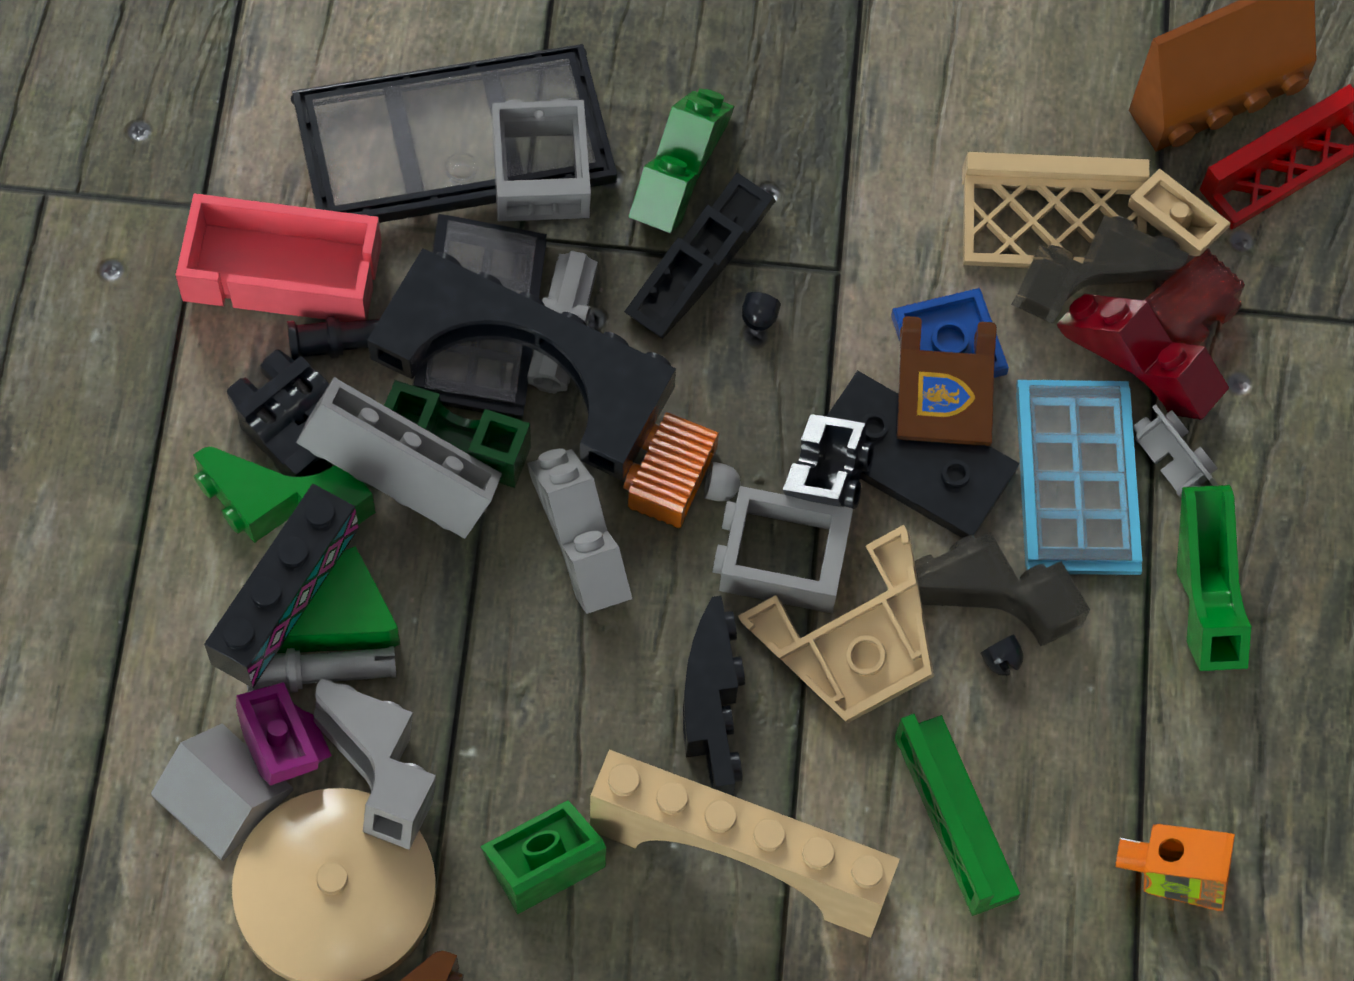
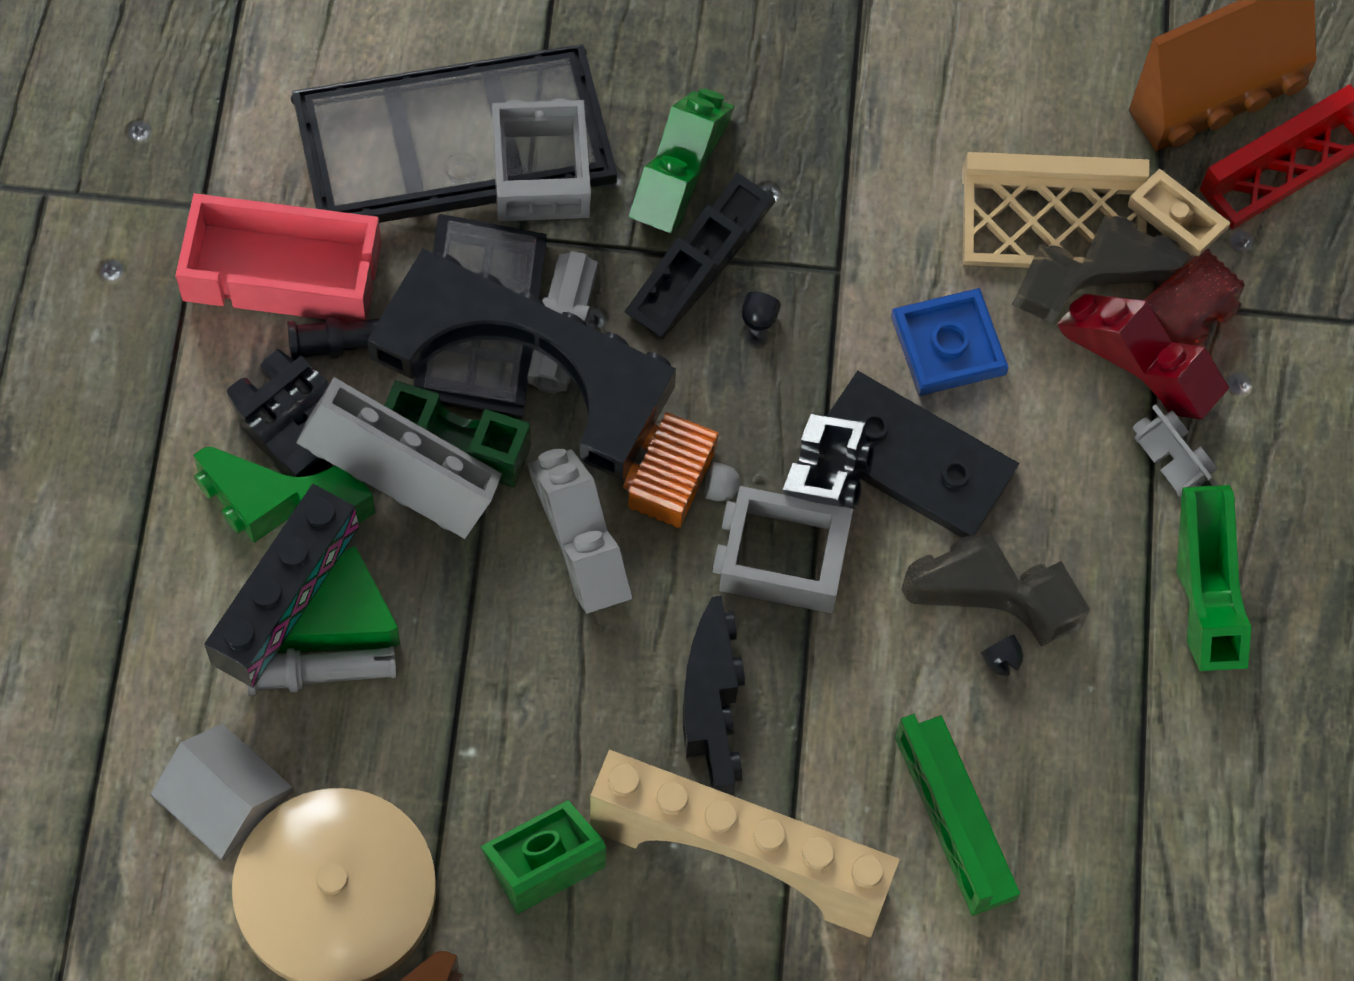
(279, 734): magenta slope -> none
(373, 740): light grey arch -> none
(866, 652): tan wing -> none
(946, 393): reddish brown flag -> none
(1079, 476): clear piece -> none
(1182, 864): orange torso -> none

